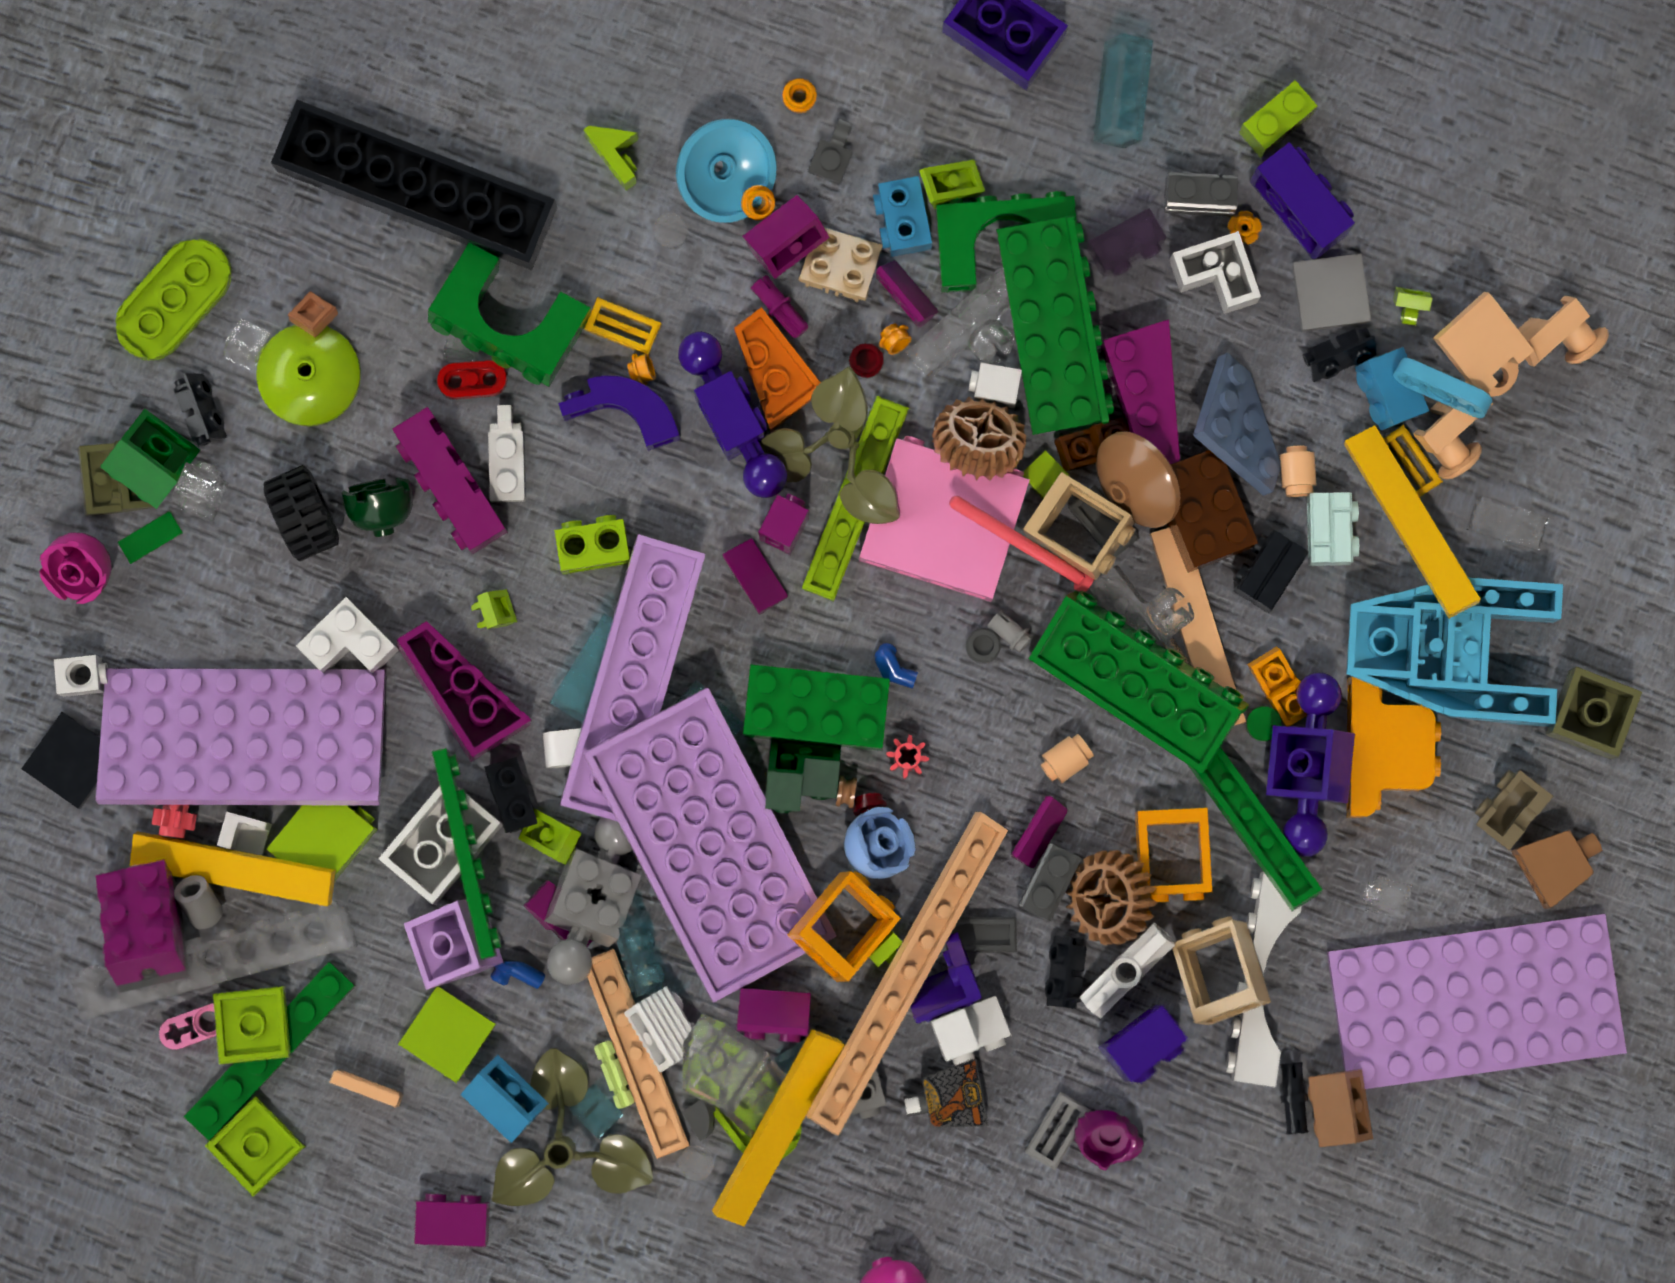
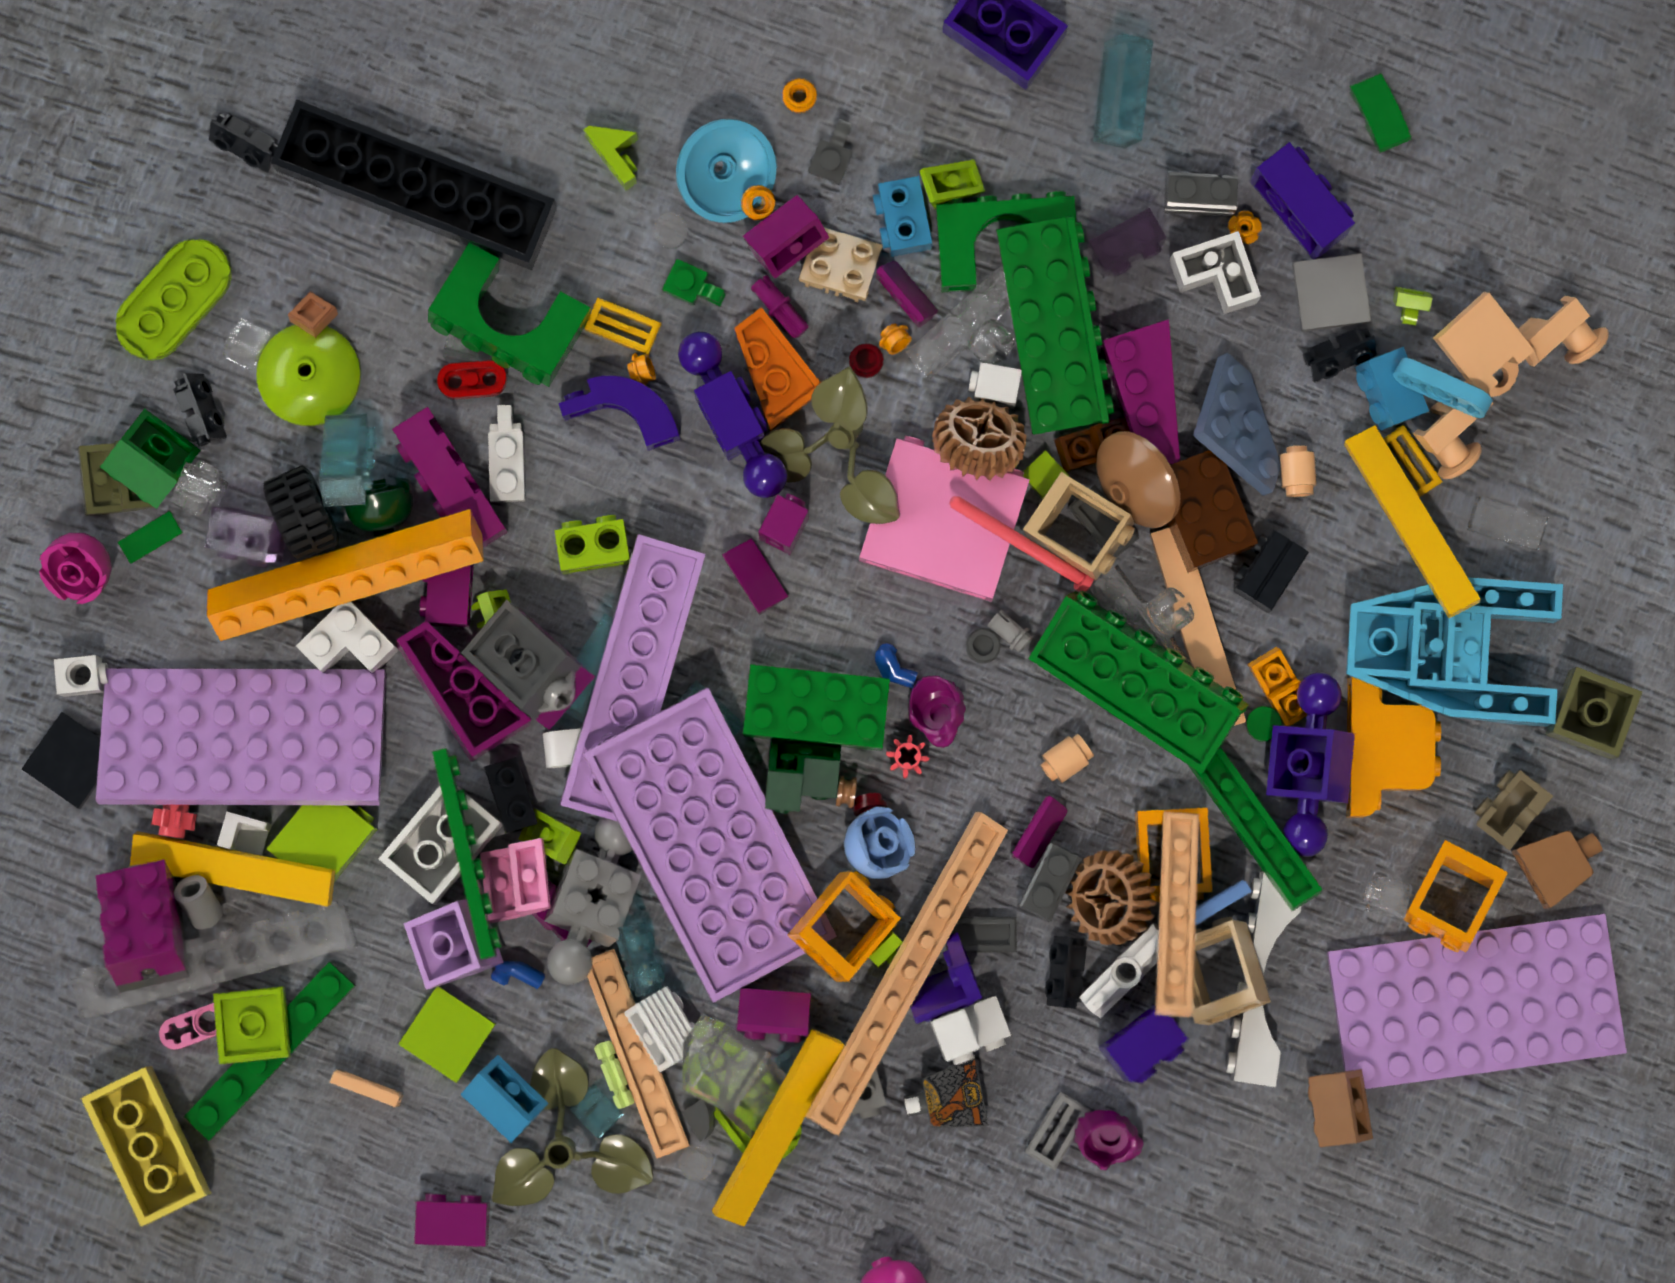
(146, 1145): none -> light yellow brick
(229, 135): none -> black hinge
(244, 534): none -> clear purple brick
(255, 1146): lime tile -> none
(345, 575): none -> light orange brick
(346, 460): none -> clear light blue brick
(449, 598): none -> magenta brick
(516, 880): none -> bright pink slope
(528, 665): none -> dark grey piece
(689, 283): none -> green plate
(842, 528): lime tile -> none
(937, 709): none -> magenta hair
(1177, 914): none -> light nougat tile
(1221, 900): none -> medium blue tile
(1278, 119): lime brick -> none
(1294, 1098): black pin -> none
(1331, 529): light aqua brick -> none
(1380, 113): none -> green slope
(1474, 869): none -> light orange window

